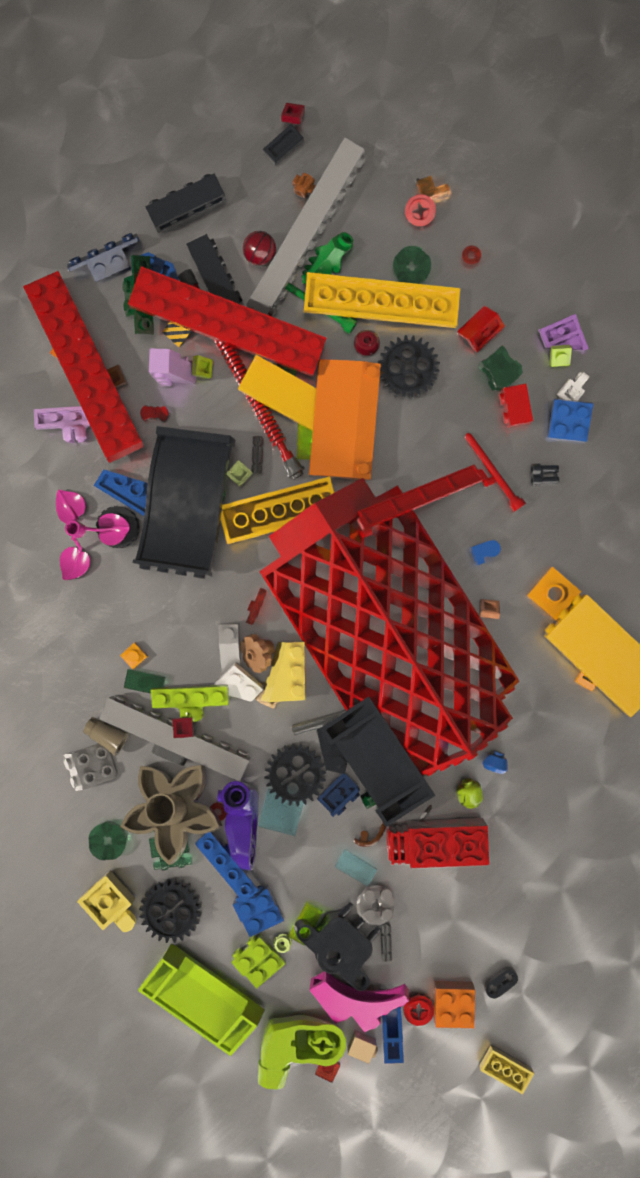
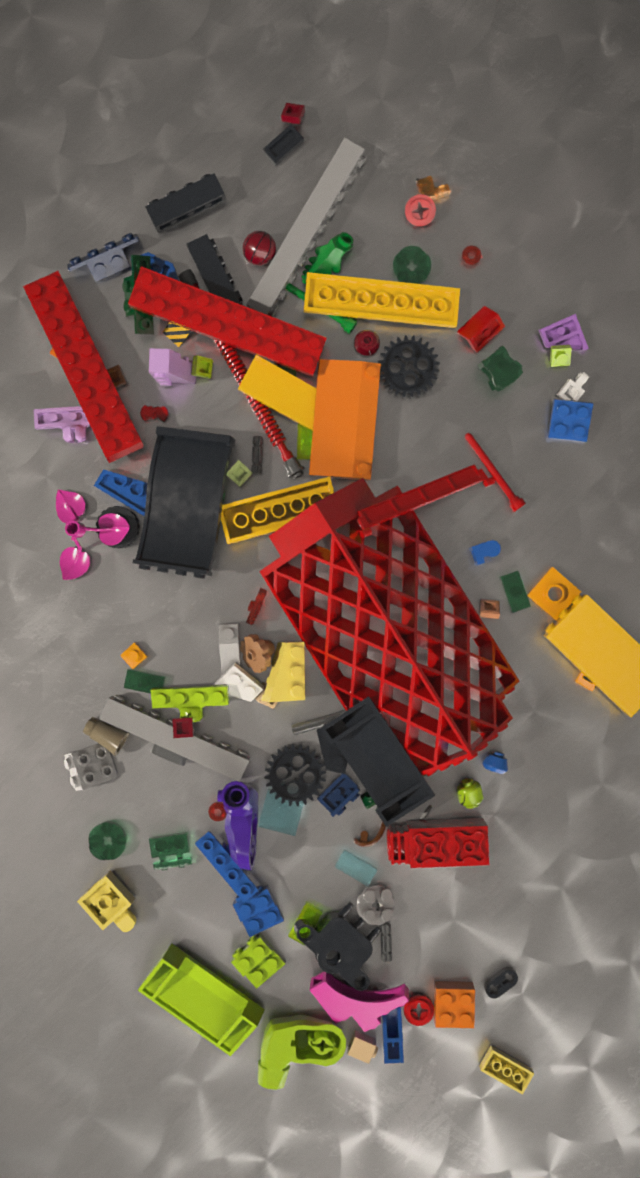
(171, 809): dark tan plant -> none
(181, 923): black gear -> none
(282, 948): yellowish green plate -> none
(303, 185): dark orange gear -> none
(327, 1072): clear red plate -> none
(515, 591): none -> clear green plate
(516, 405): red brick -> none
(537, 474): black piece -> none

